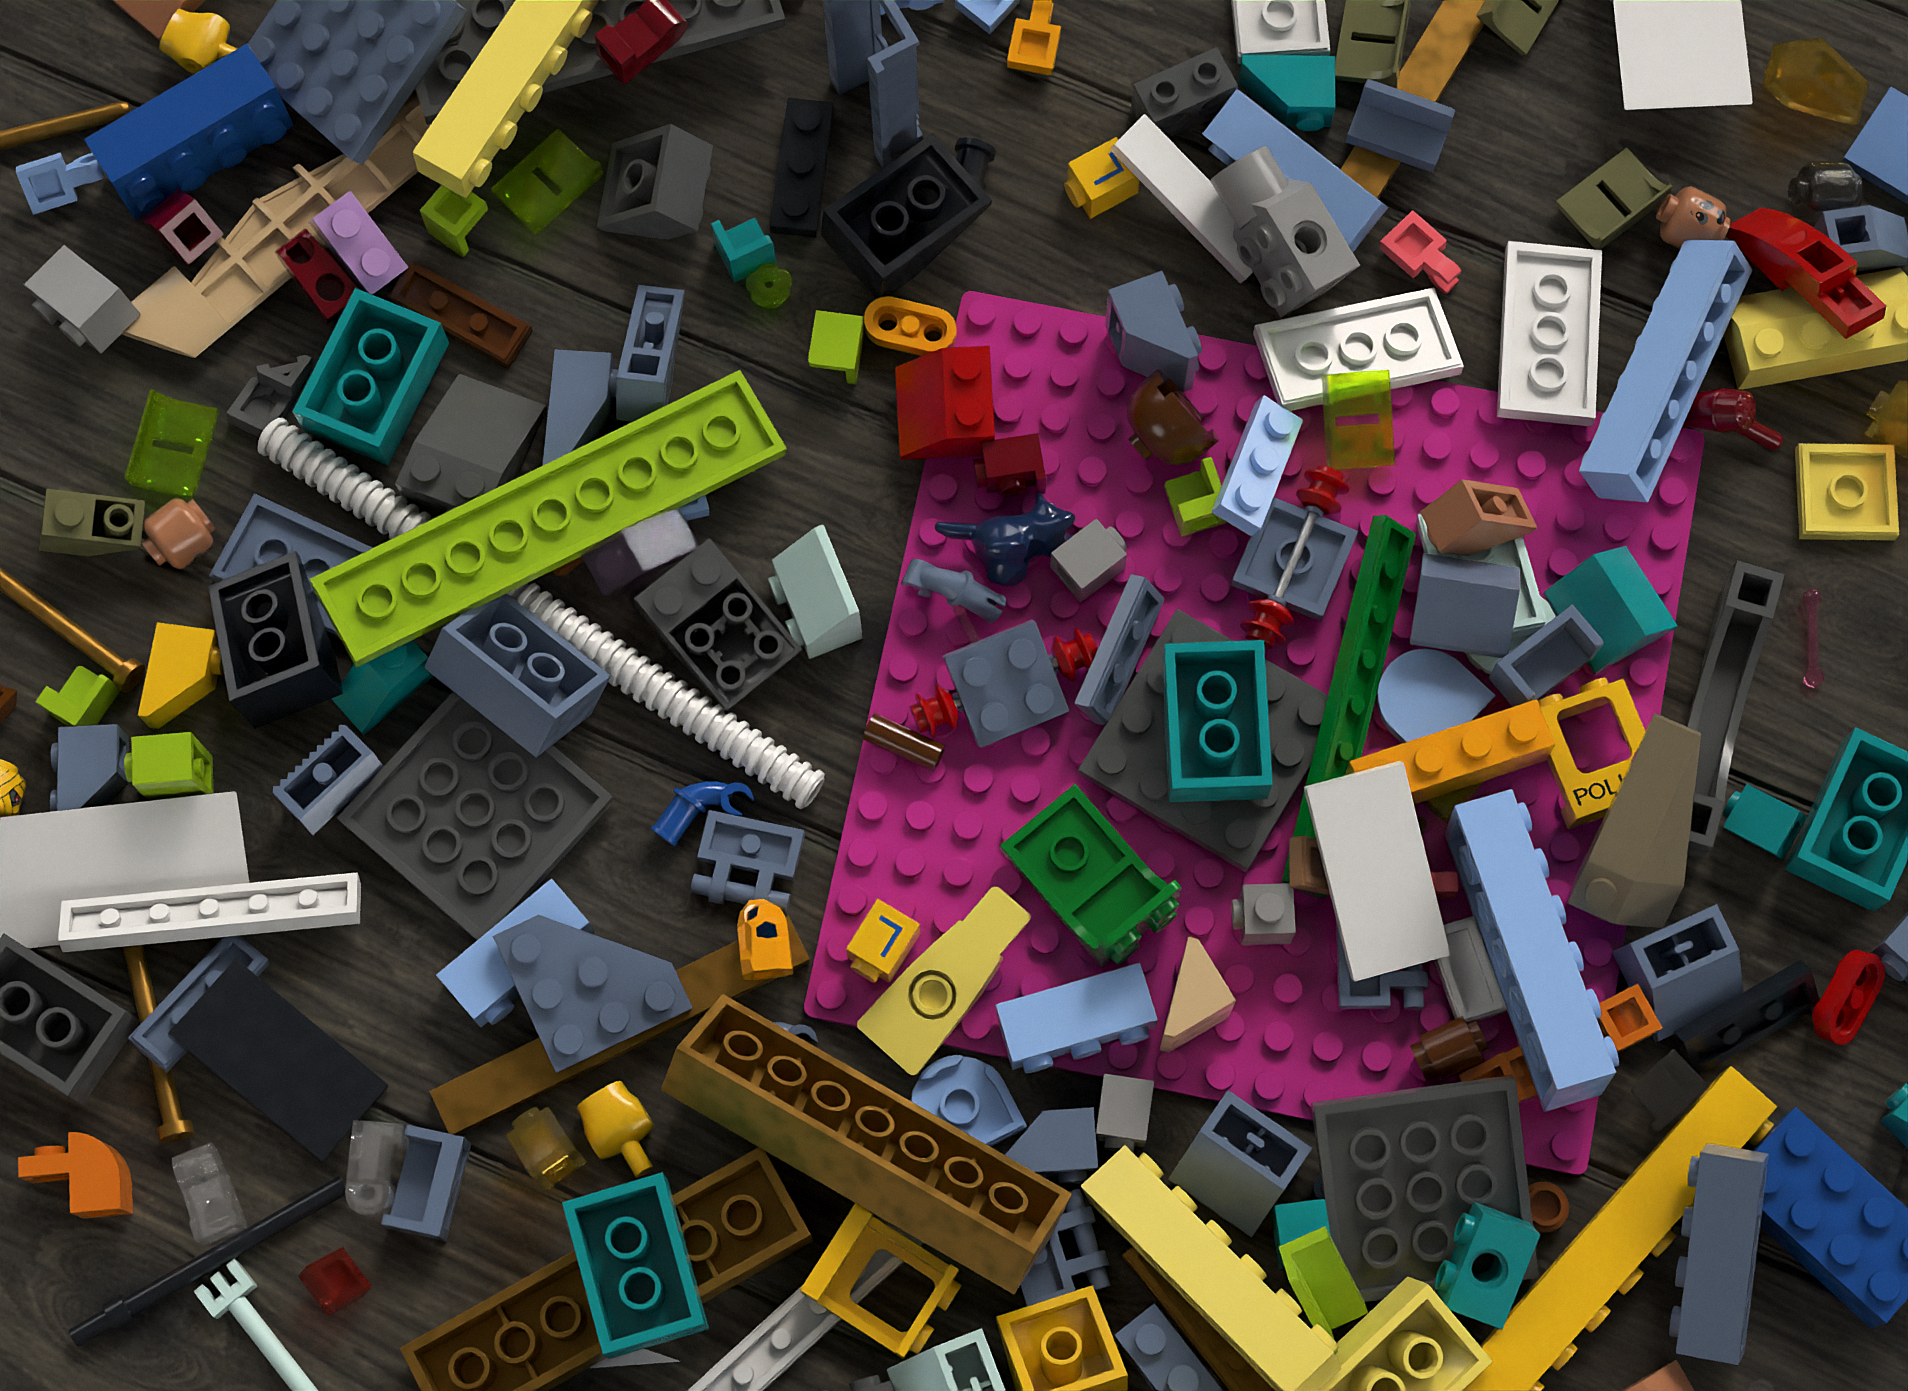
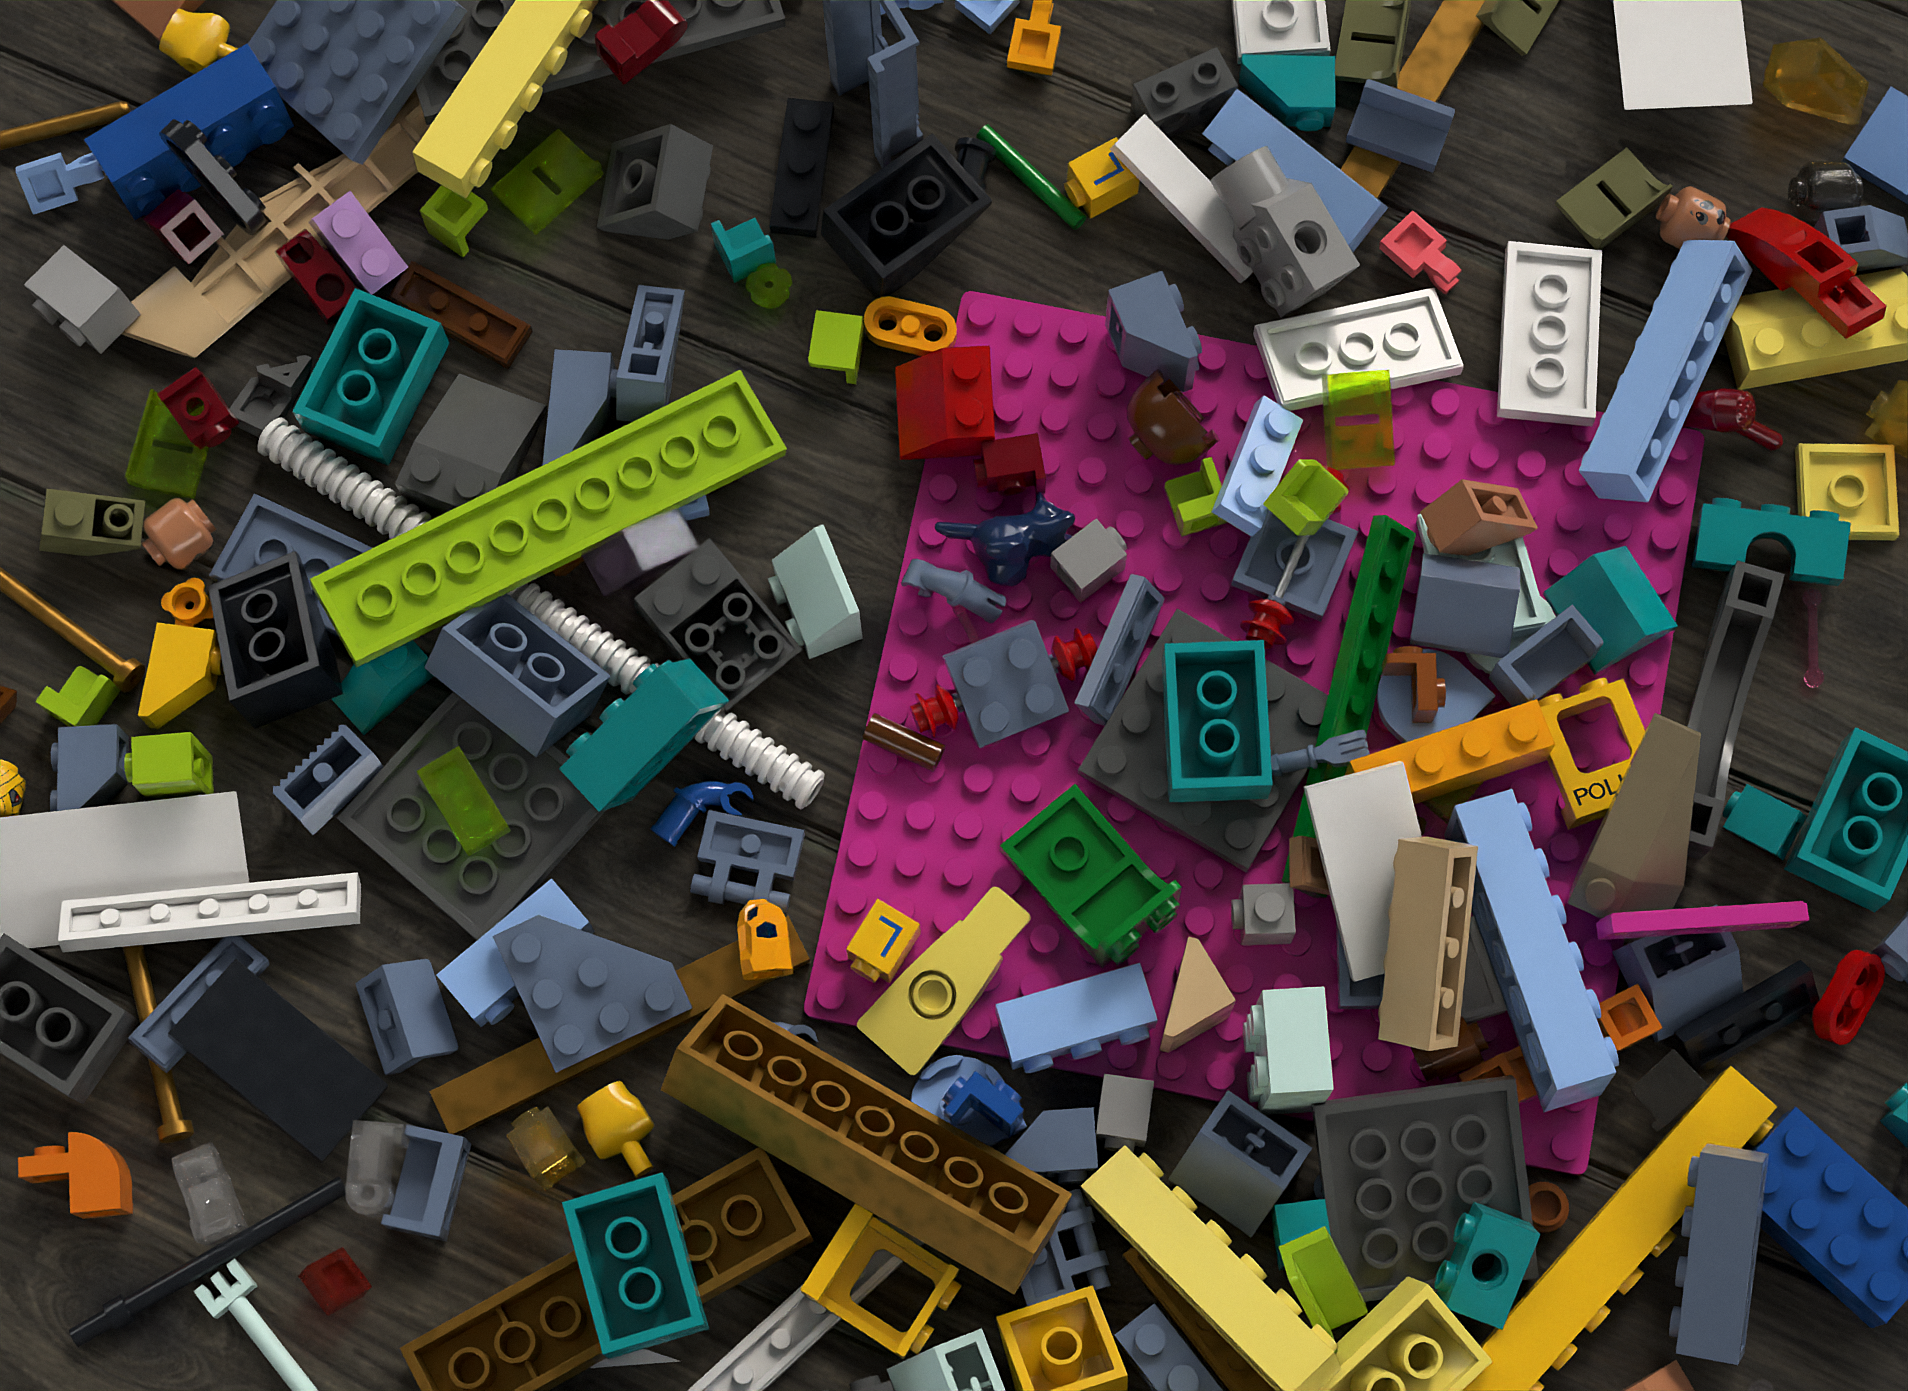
(180, 595): none -> light orange plate
(190, 393): none -> dark red brick
(214, 175): none -> black plate
(406, 1014): none -> sand blue panel
(463, 801): none -> clear neon green plate
(642, 733): none -> teal brick
(994, 1102): none -> blue bracket
(1032, 178): none -> green bar
(1289, 1049): none -> light aqua brick
(1306, 497): none -> lime panel
(1334, 751): none -> sand blue piece
(1427, 690): none -> dark orange bracket
(1427, 943): none -> tan brick
(1702, 920): none -> dark pink tile
(1814, 542): none -> teal arch

